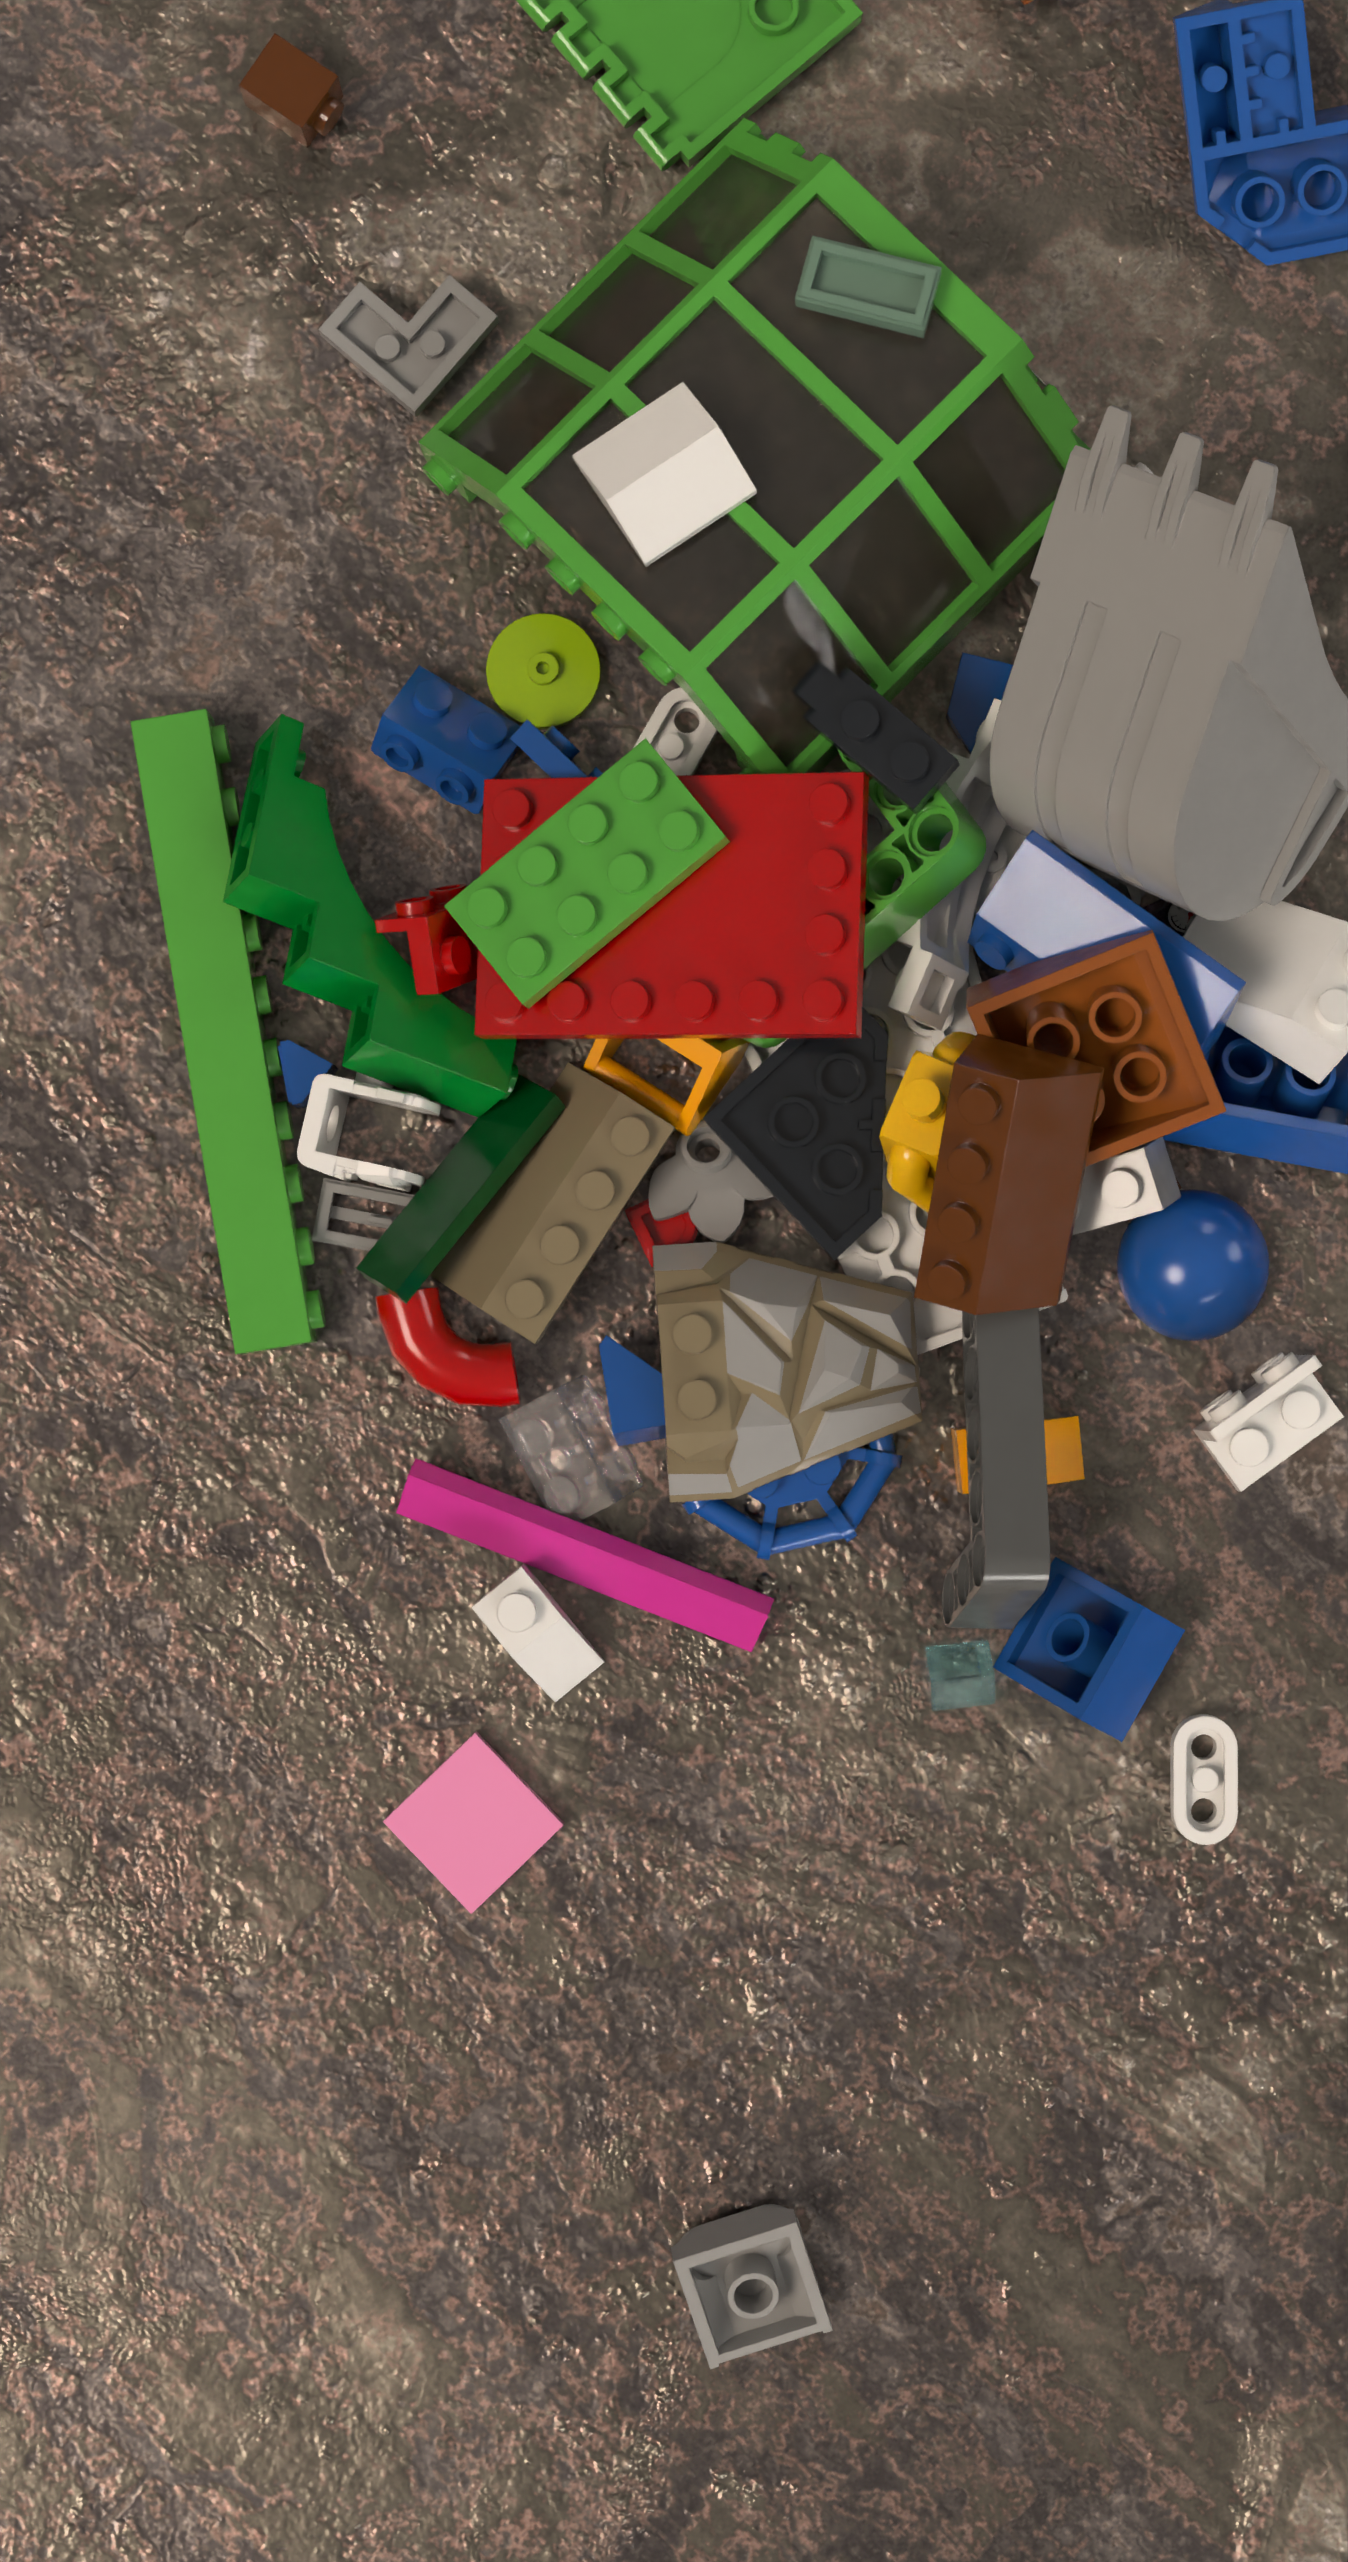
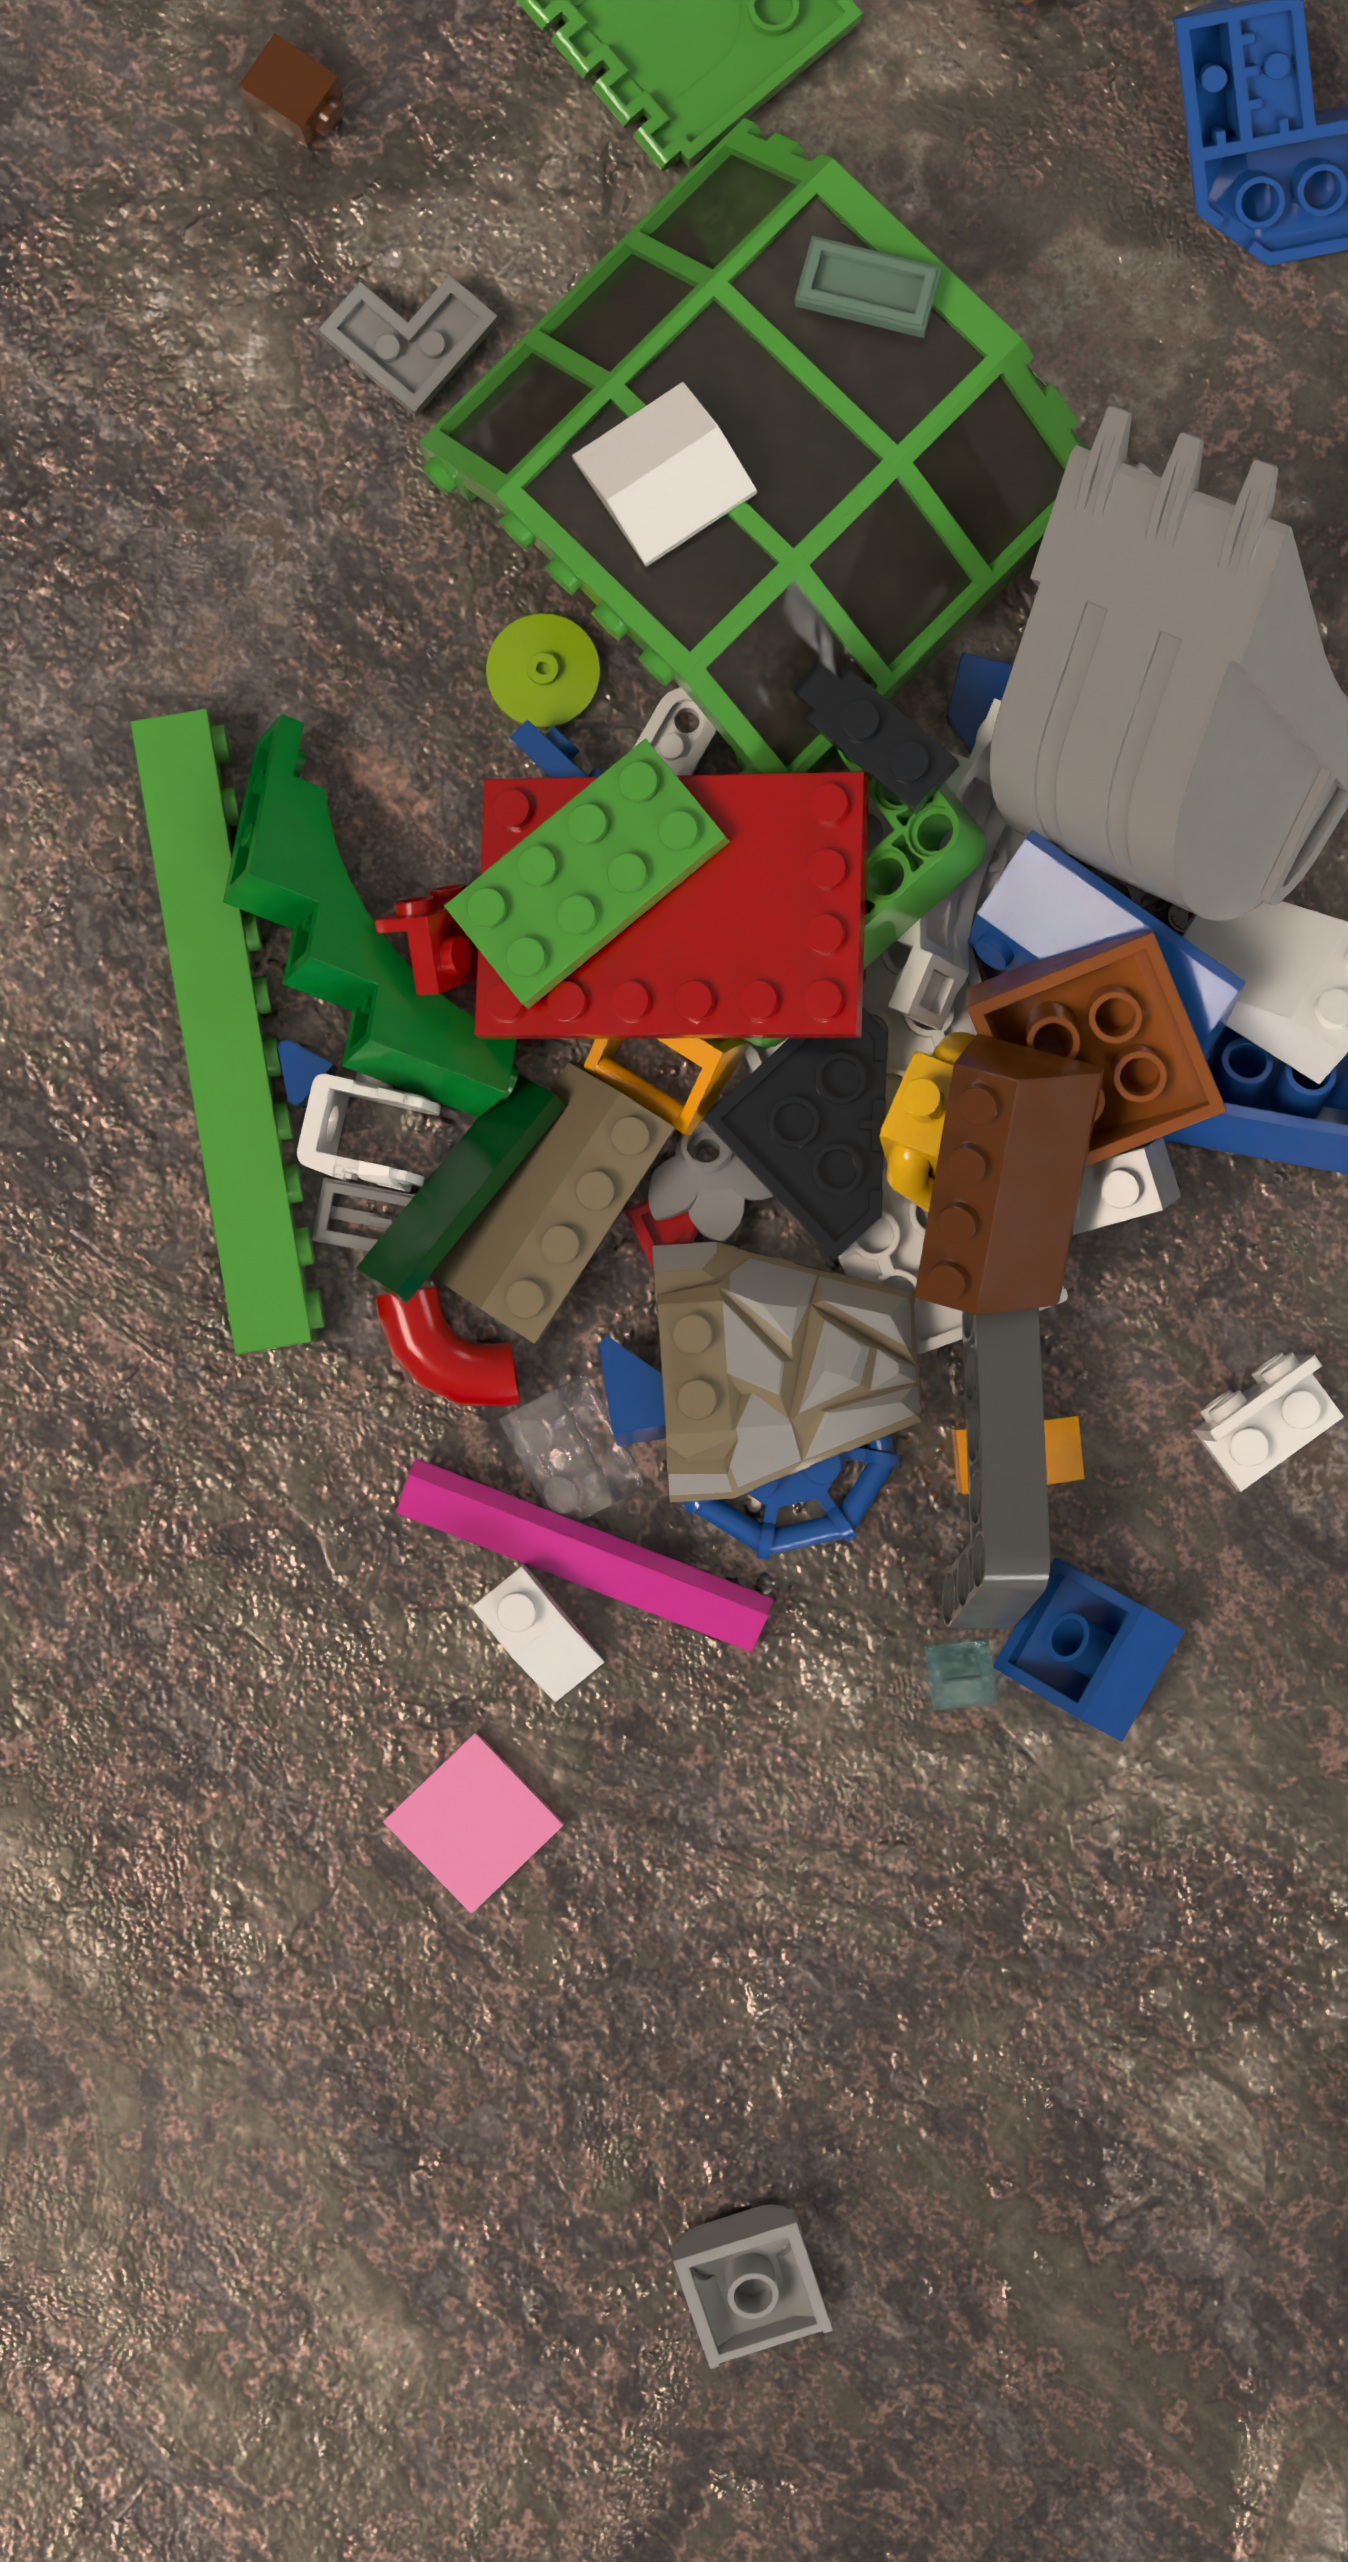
(445, 739): blue bracket -> none
(1193, 1266): blue piece -> none
(1204, 1777): white plate -> none

